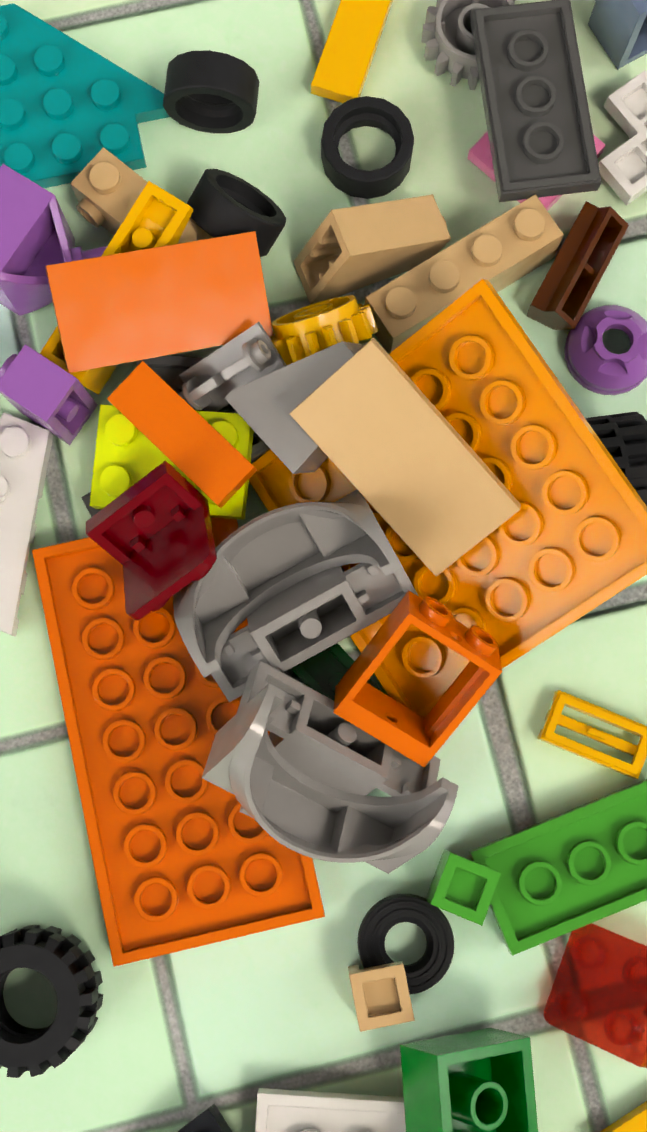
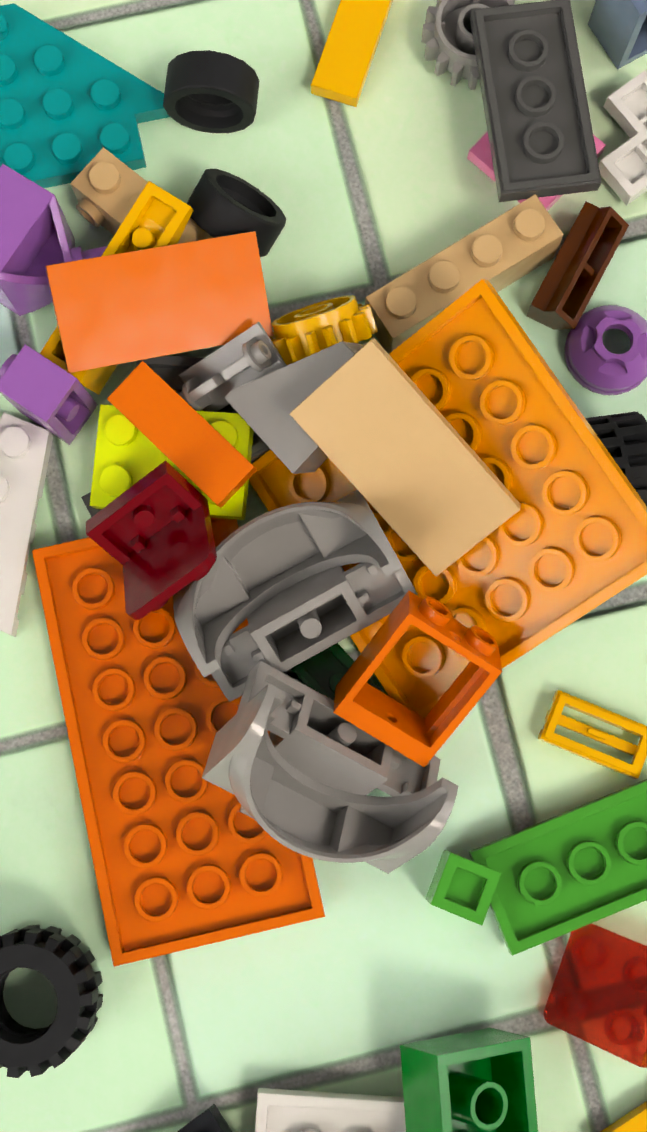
(369, 245): tan slope -> none
(372, 113): black tyre -> none
(381, 995): tan panel -> none
(430, 919): black tyre -> none

